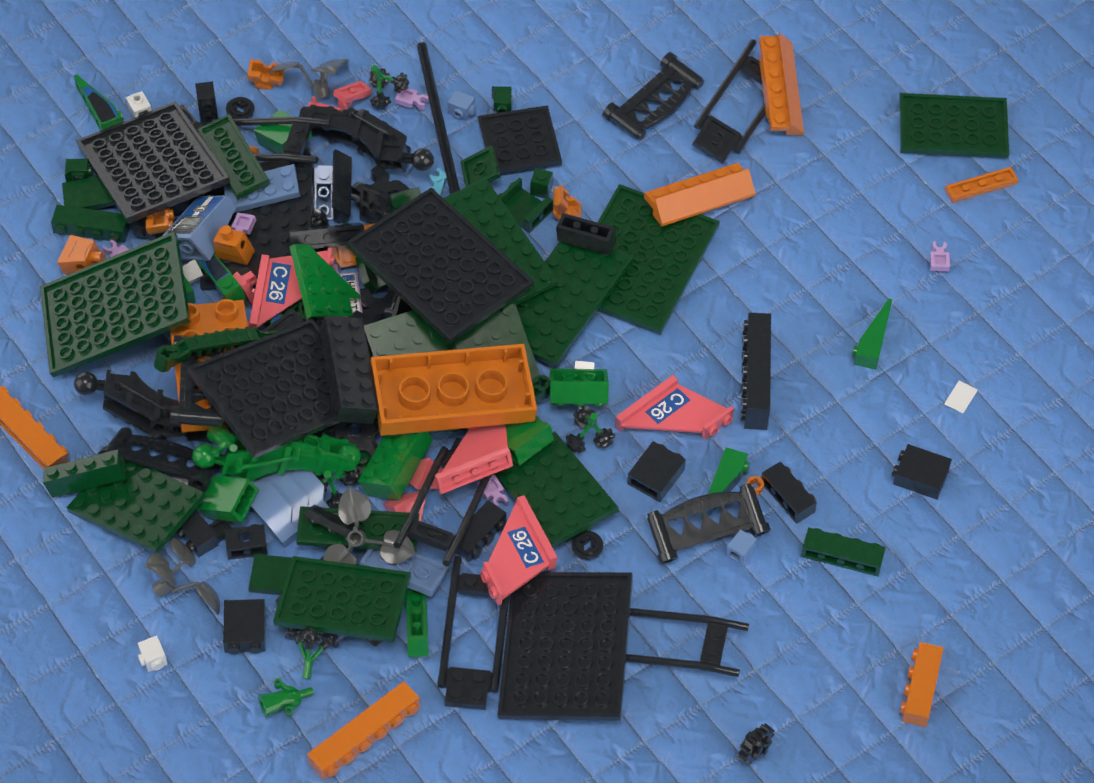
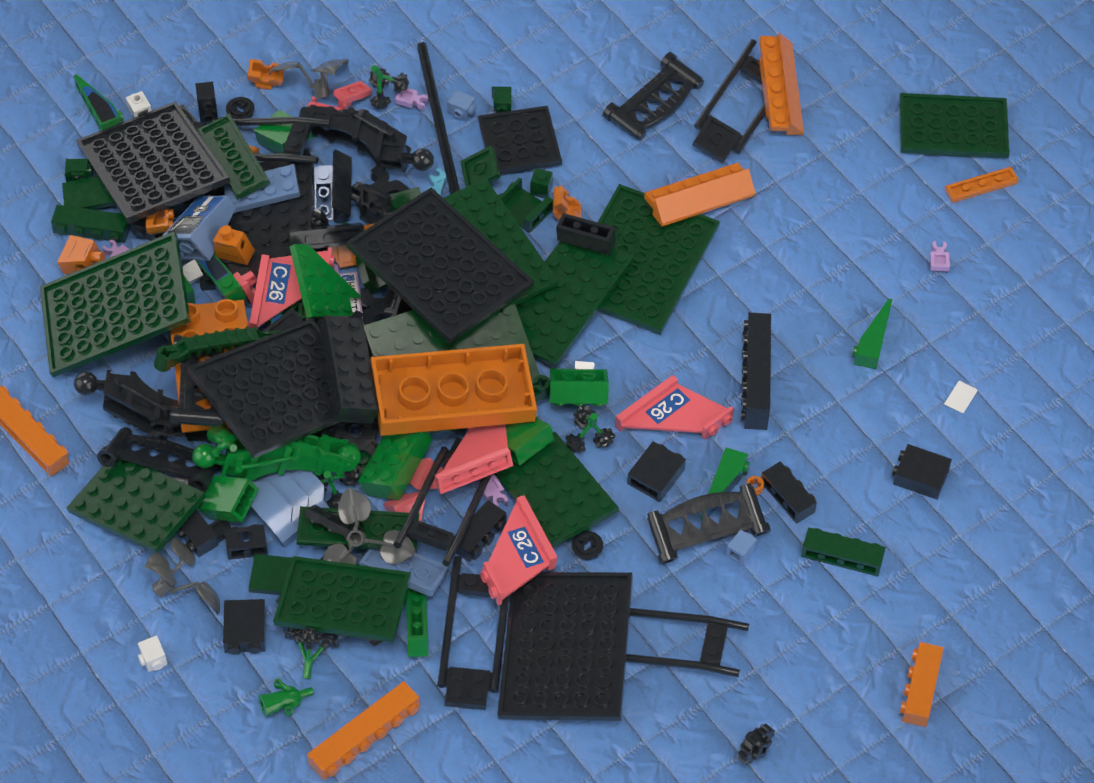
(84, 473): dark green brick -> none
(244, 223): lavender plate -> none

